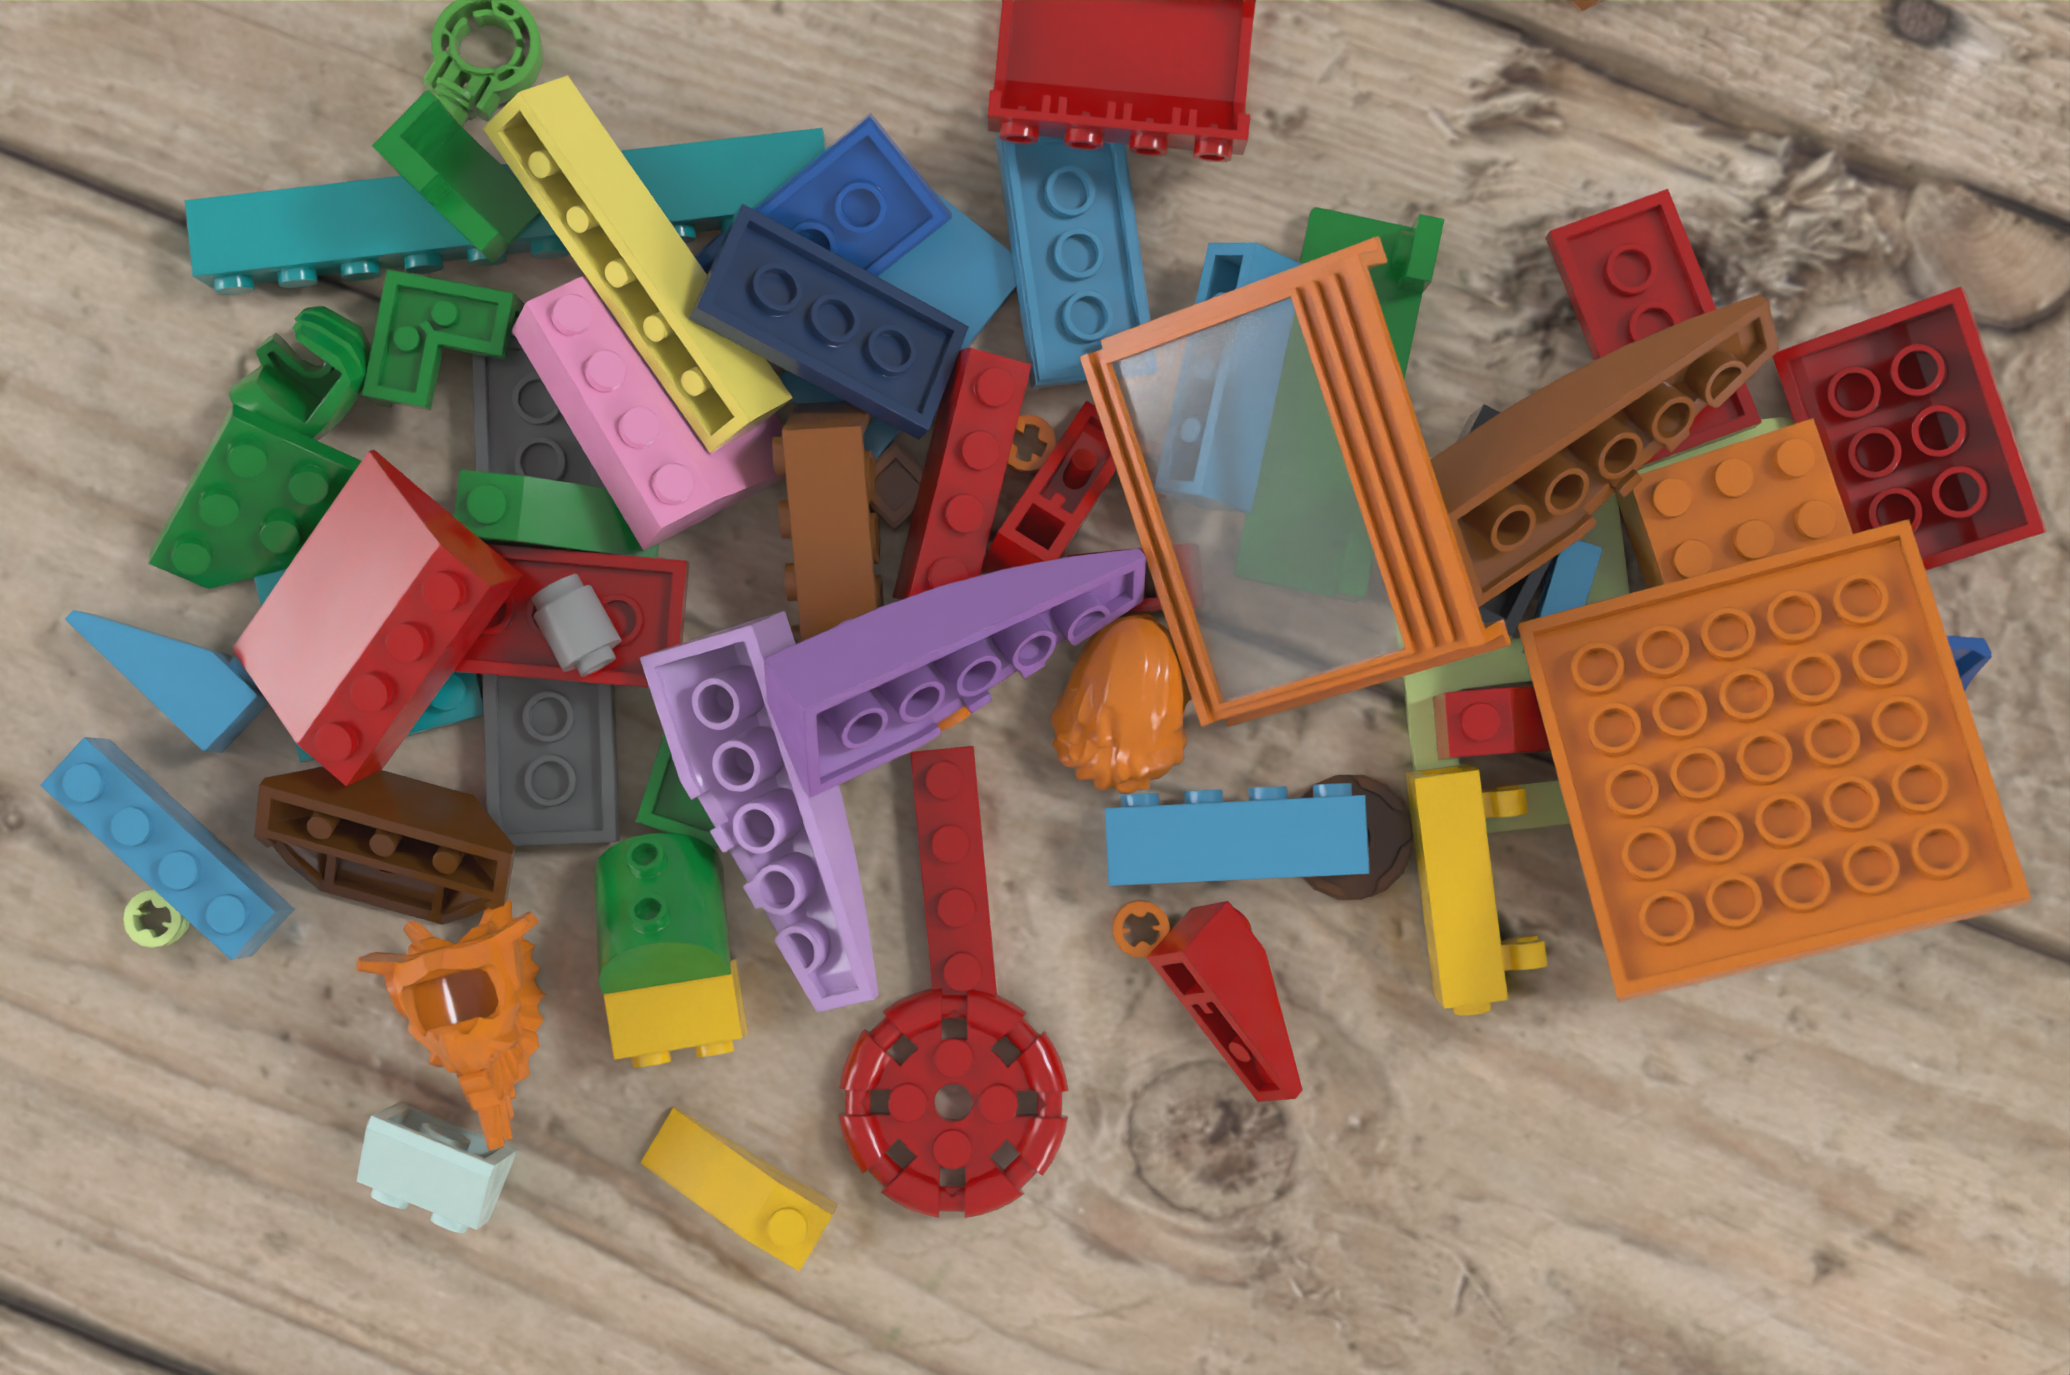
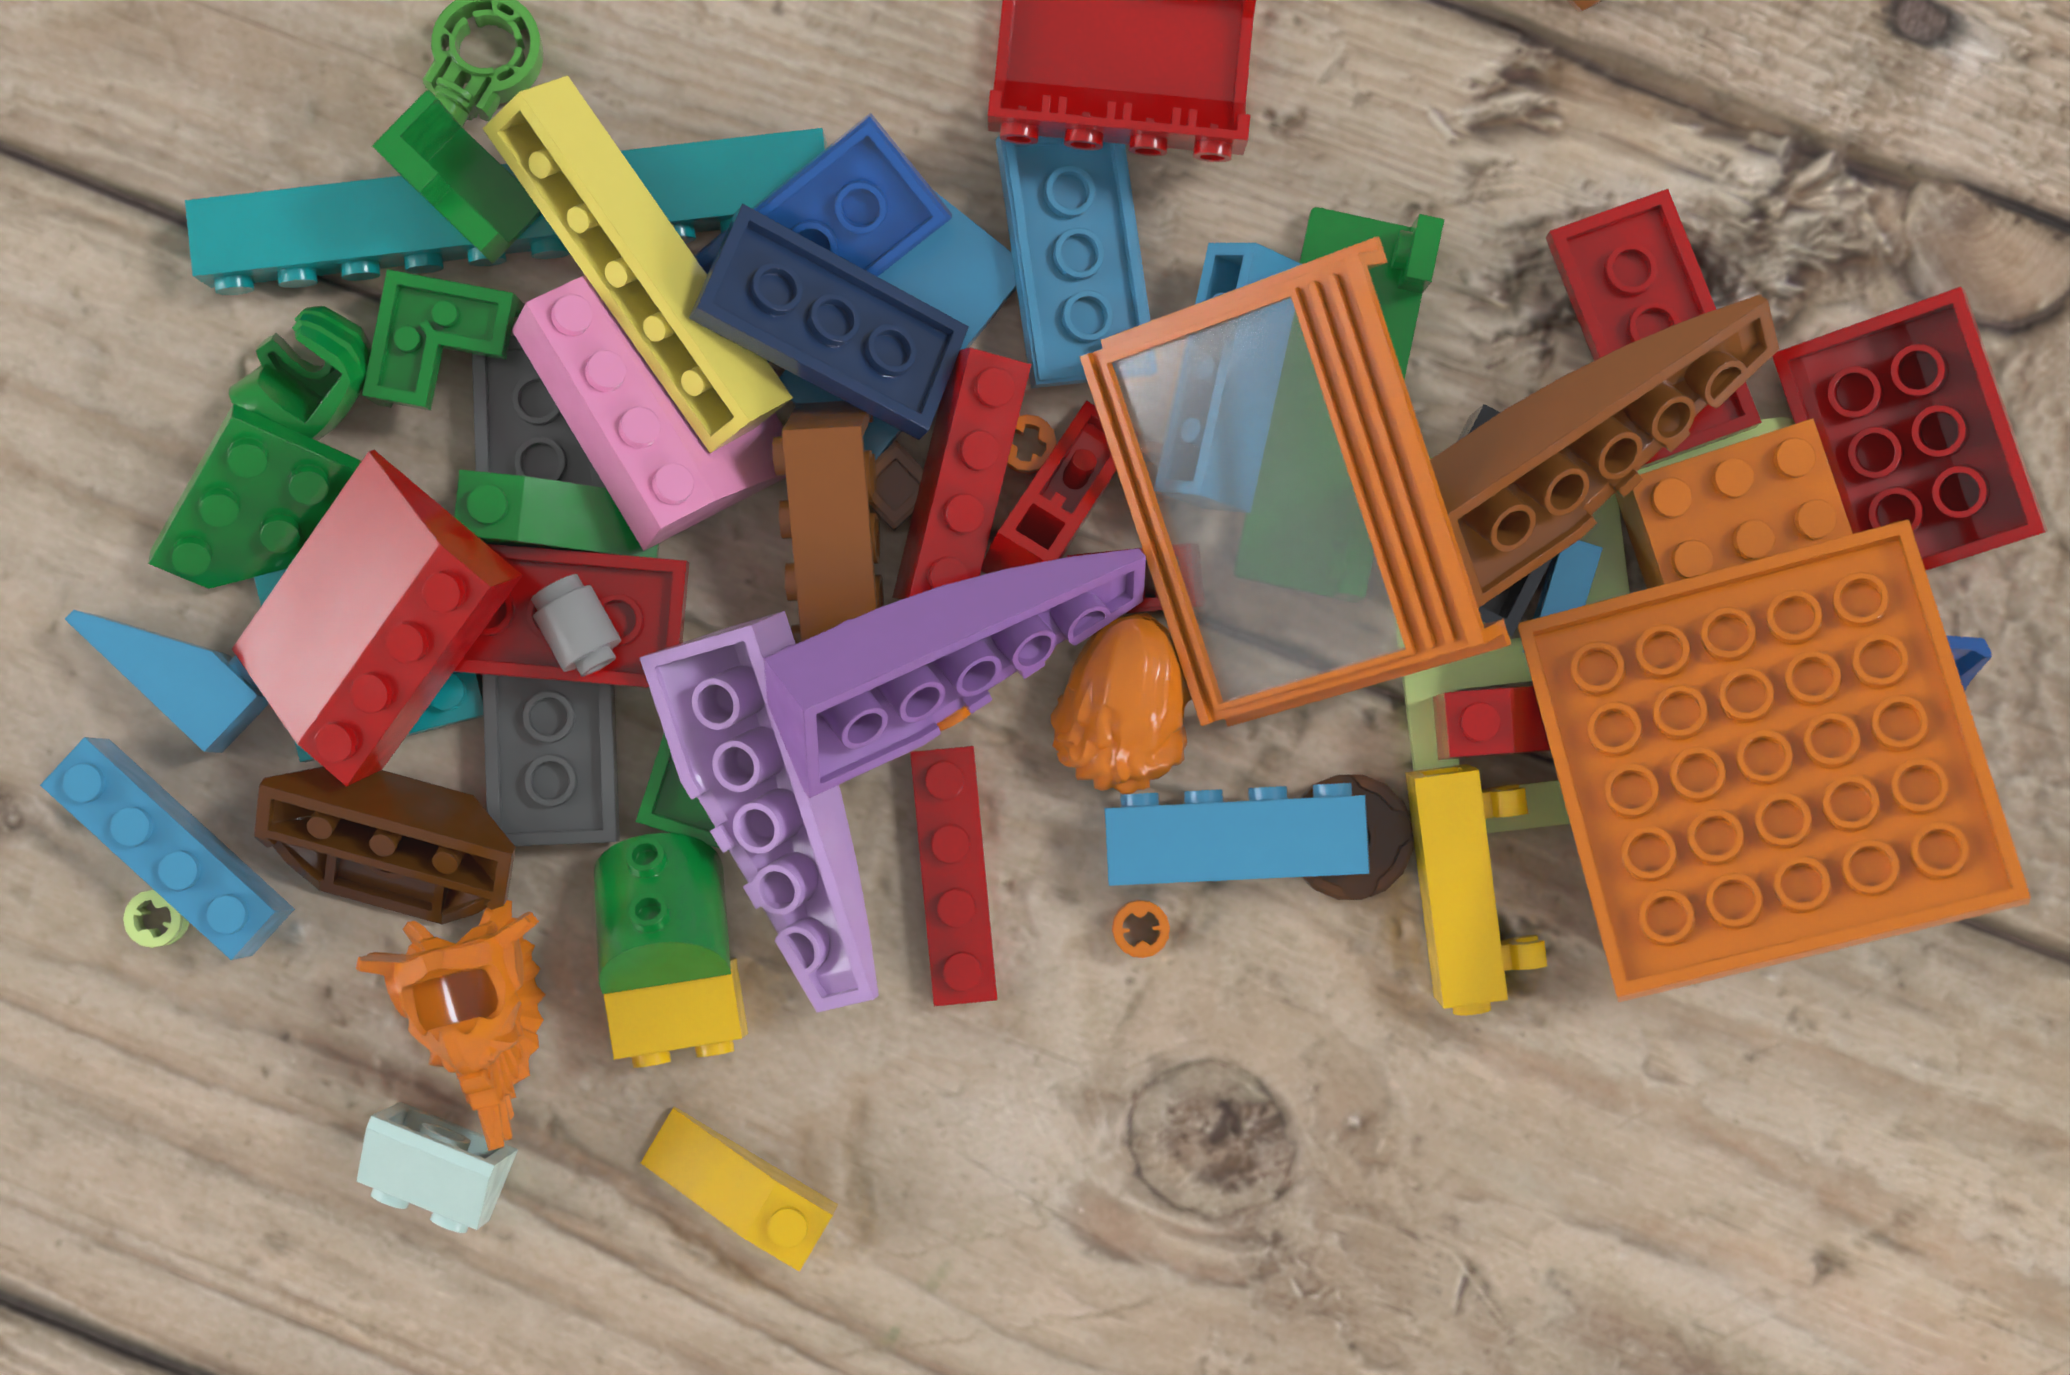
(953, 1141): red plate -> none
(1230, 993): red slope -> none

